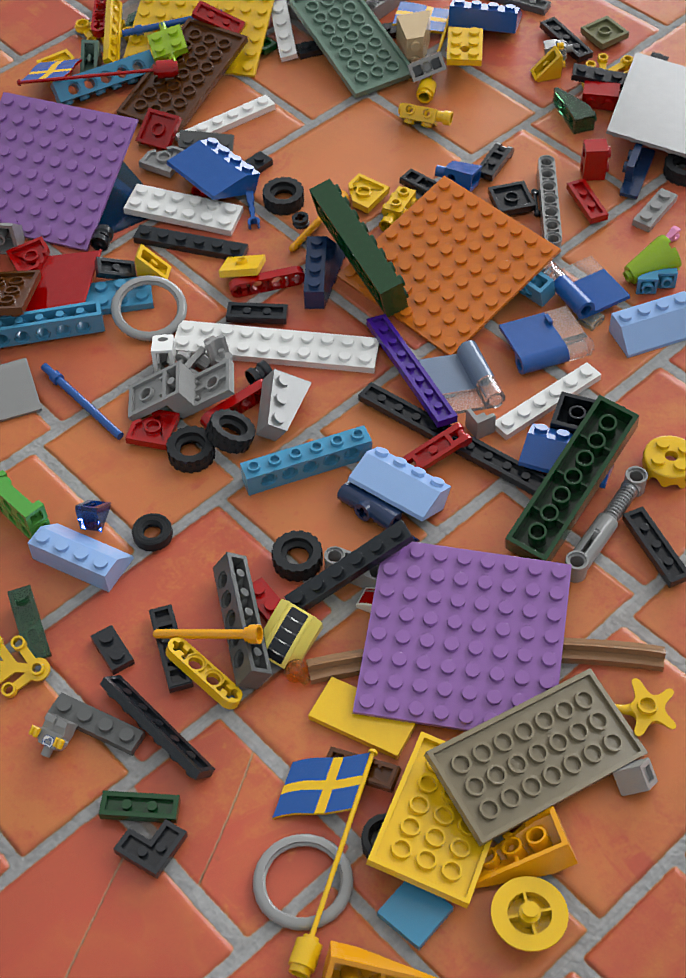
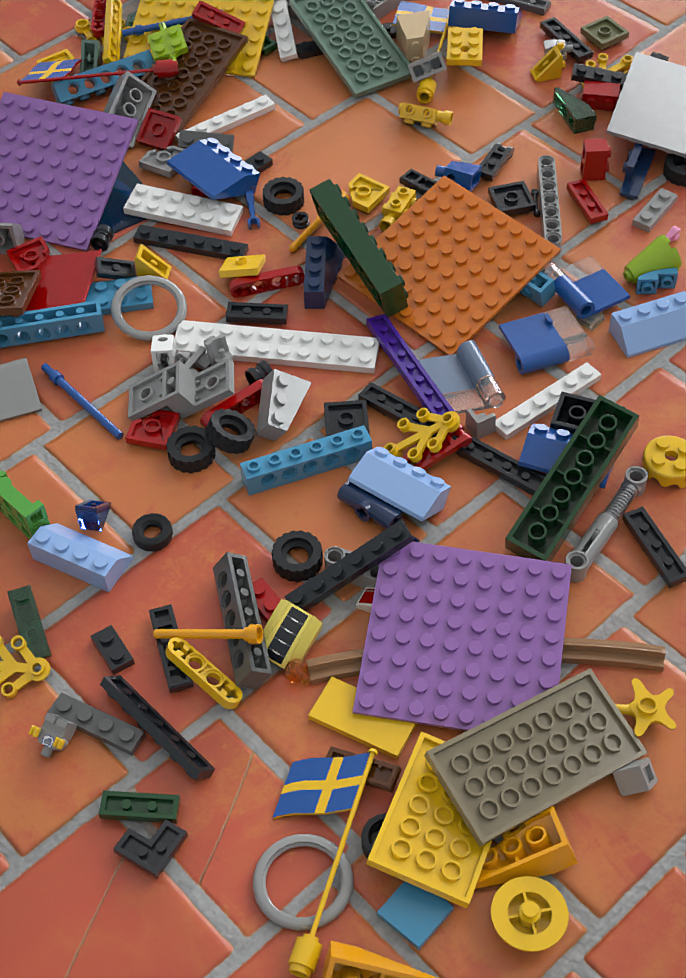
(130, 99): none -> light grey slope
(345, 416): none -> black plate
(443, 424): none -> yellow plant

